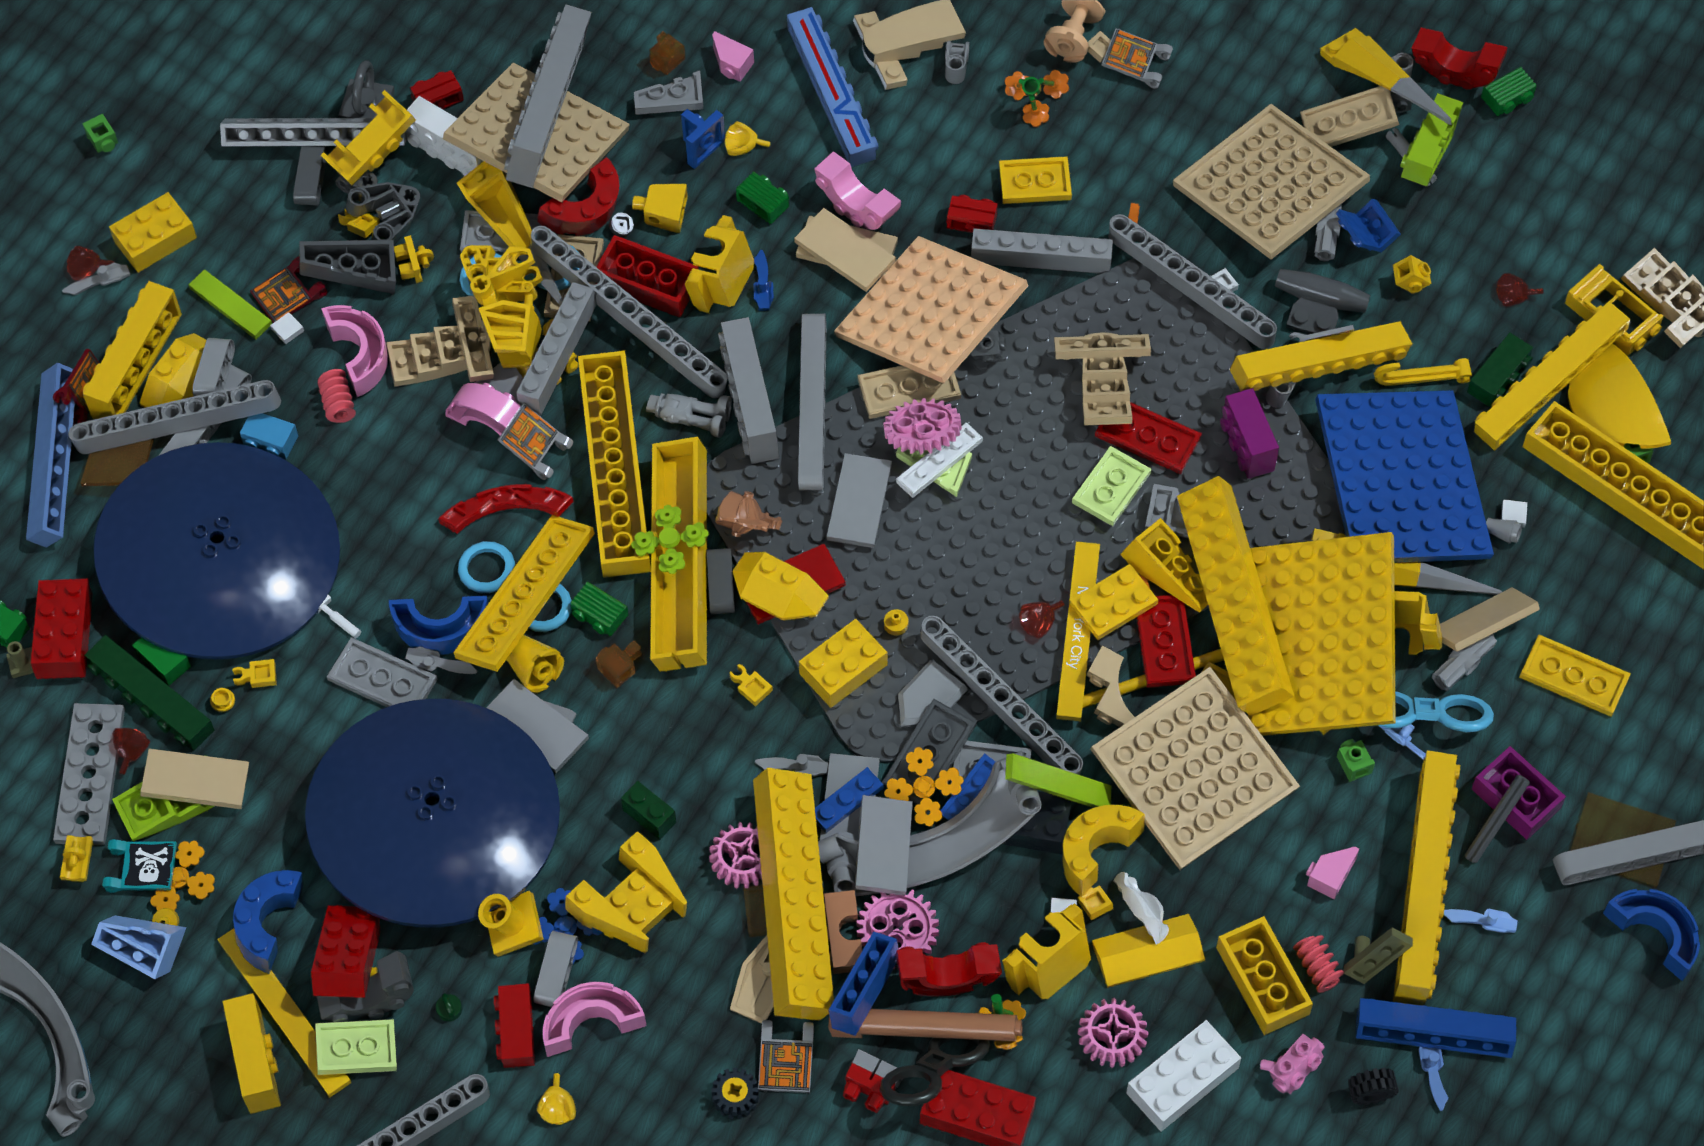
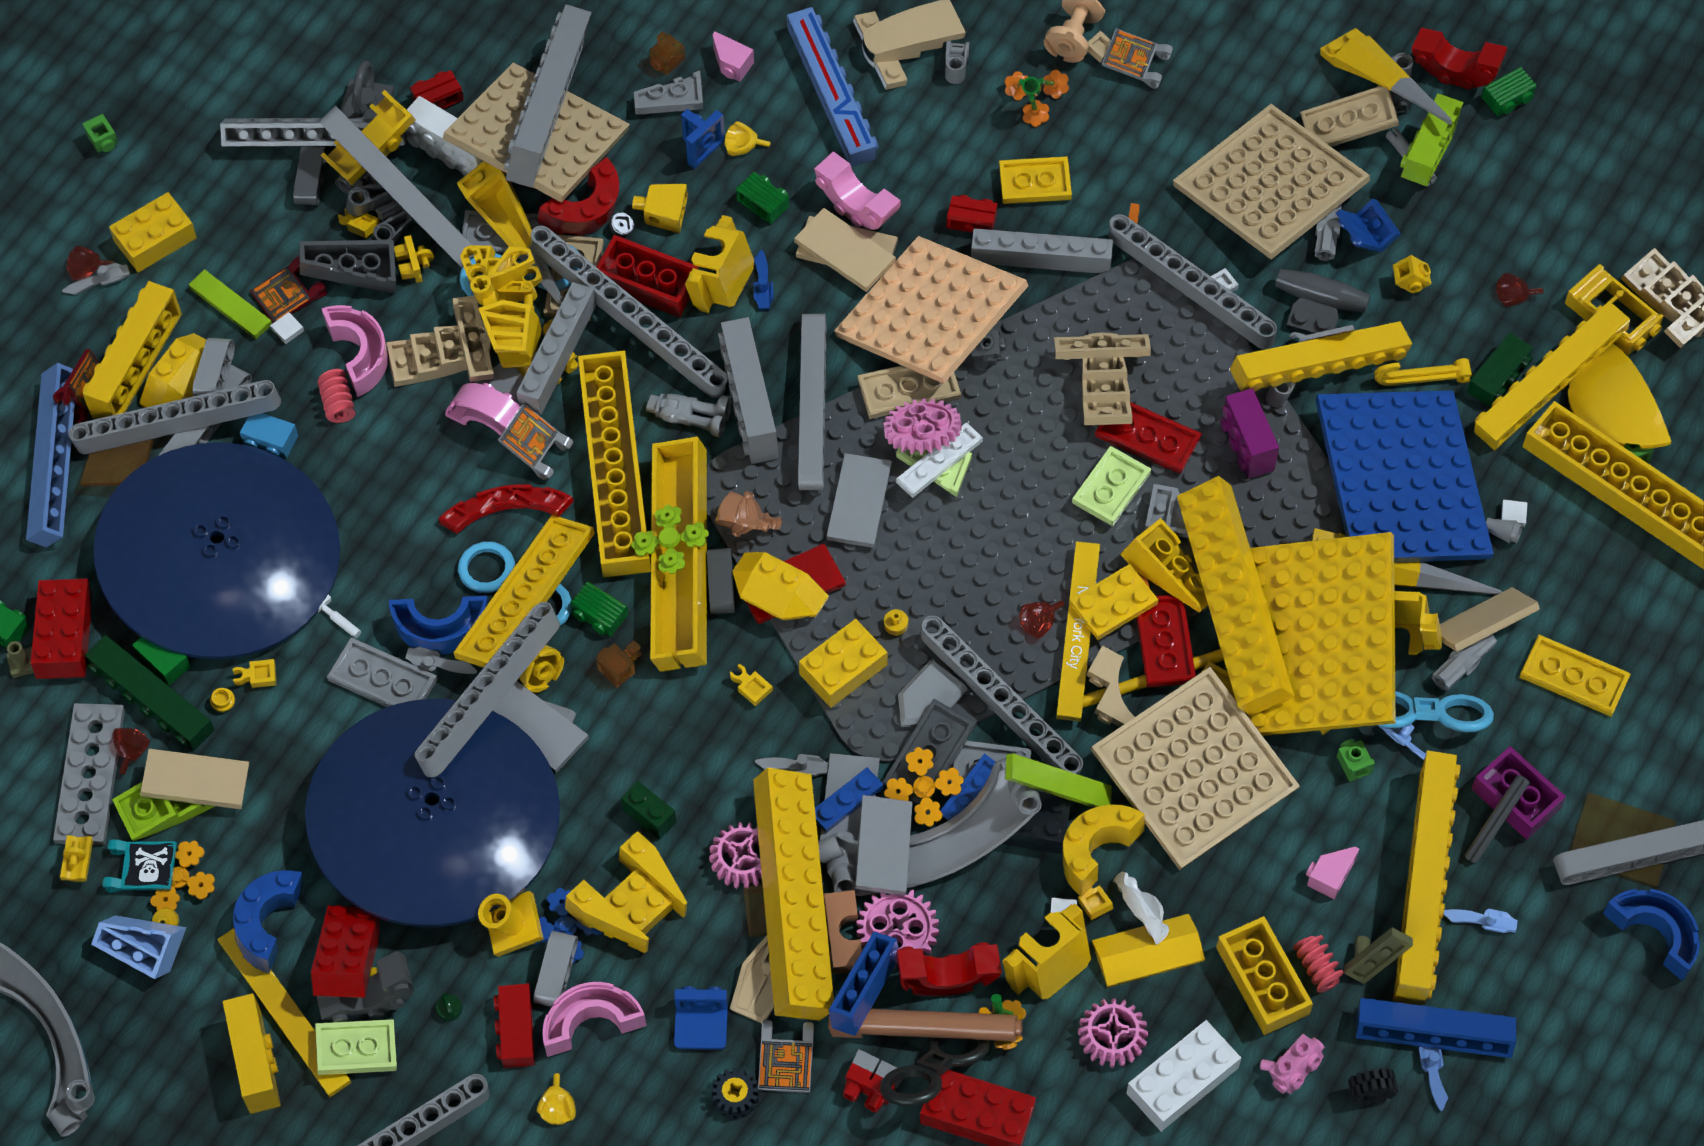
(395, 183): none -> light grey beam
(487, 689): none -> light grey beam
(701, 1018): none -> blue bracket

